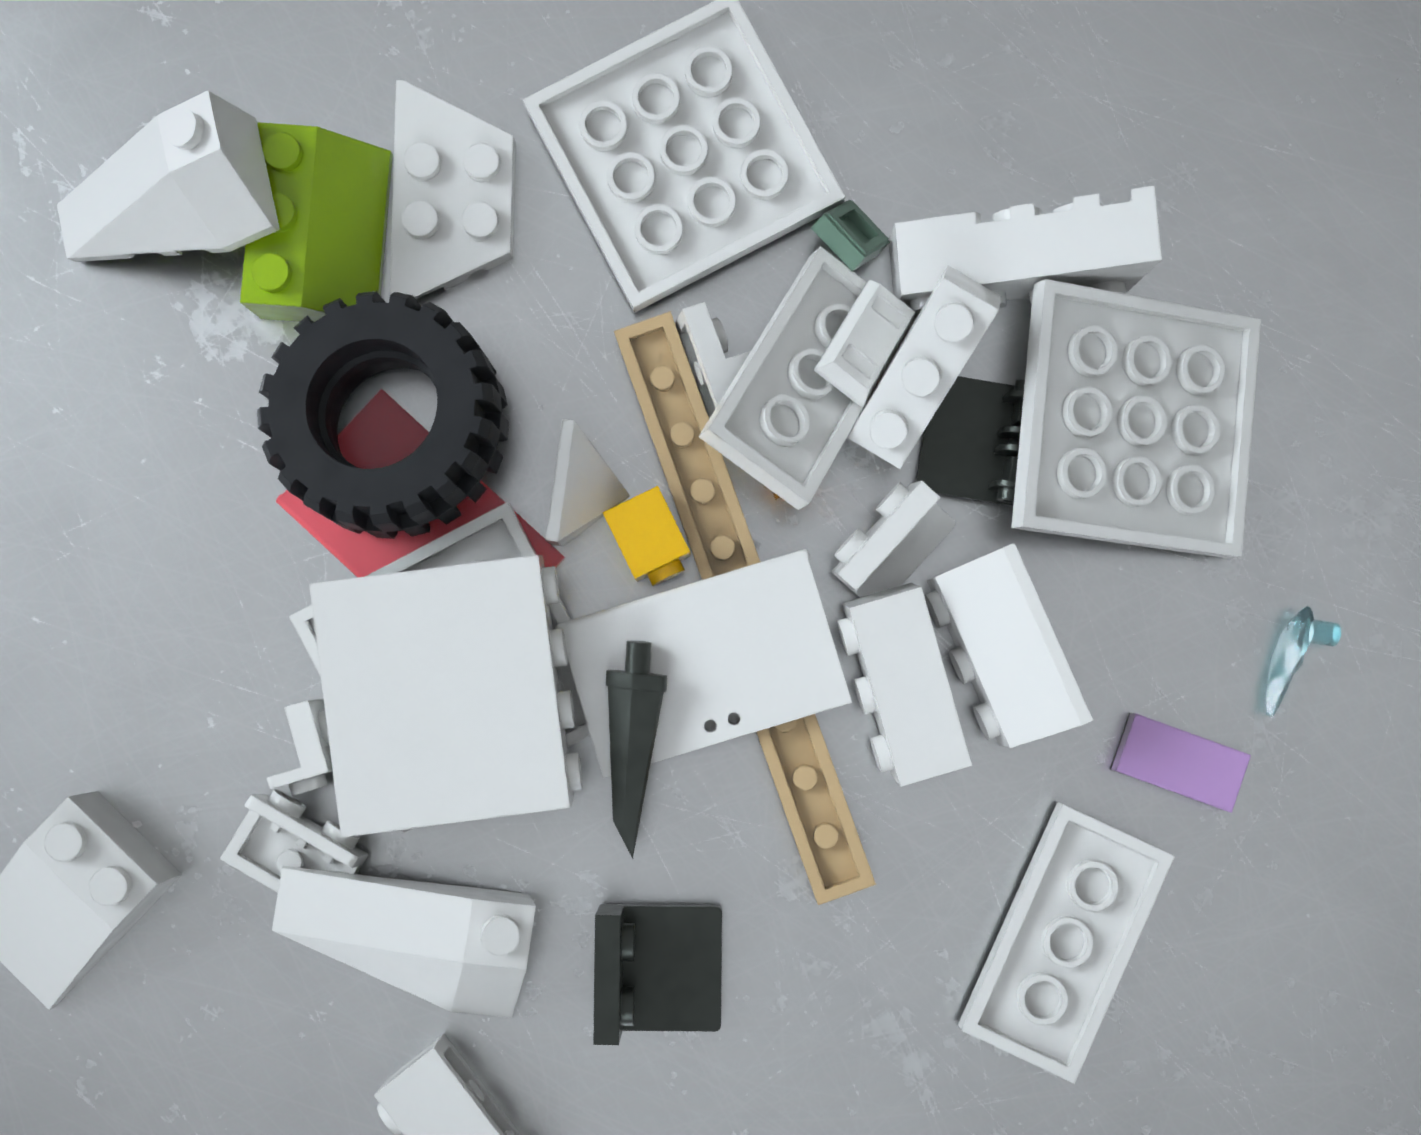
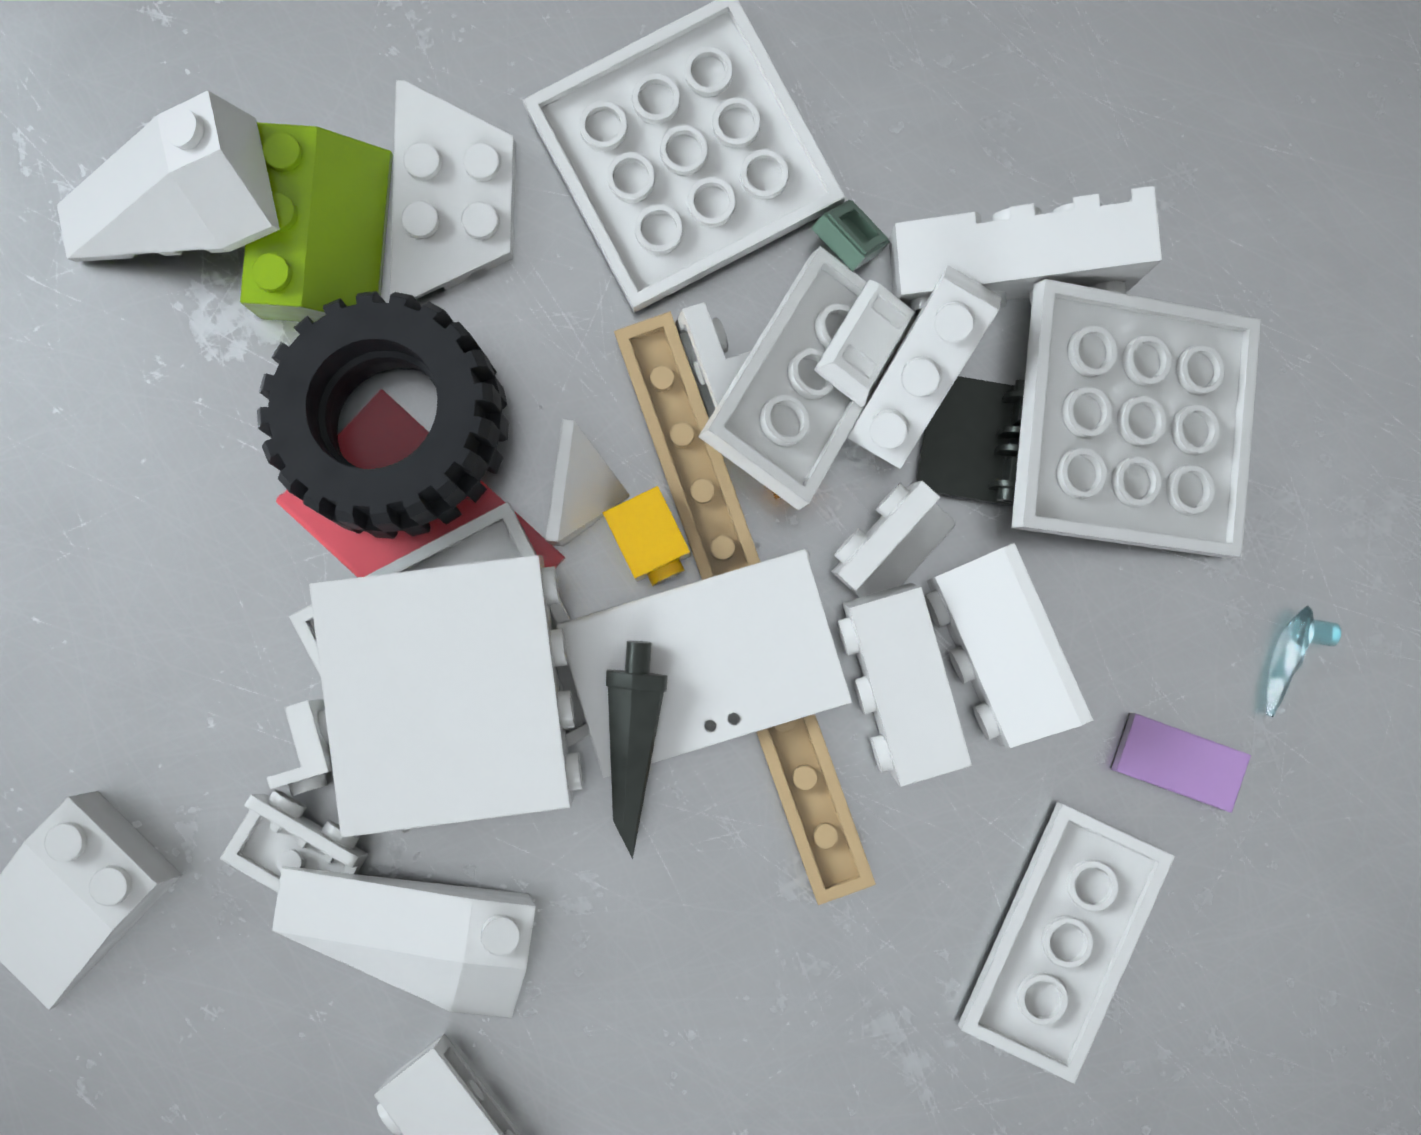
(656, 969): pearl dark grey bracket -> none

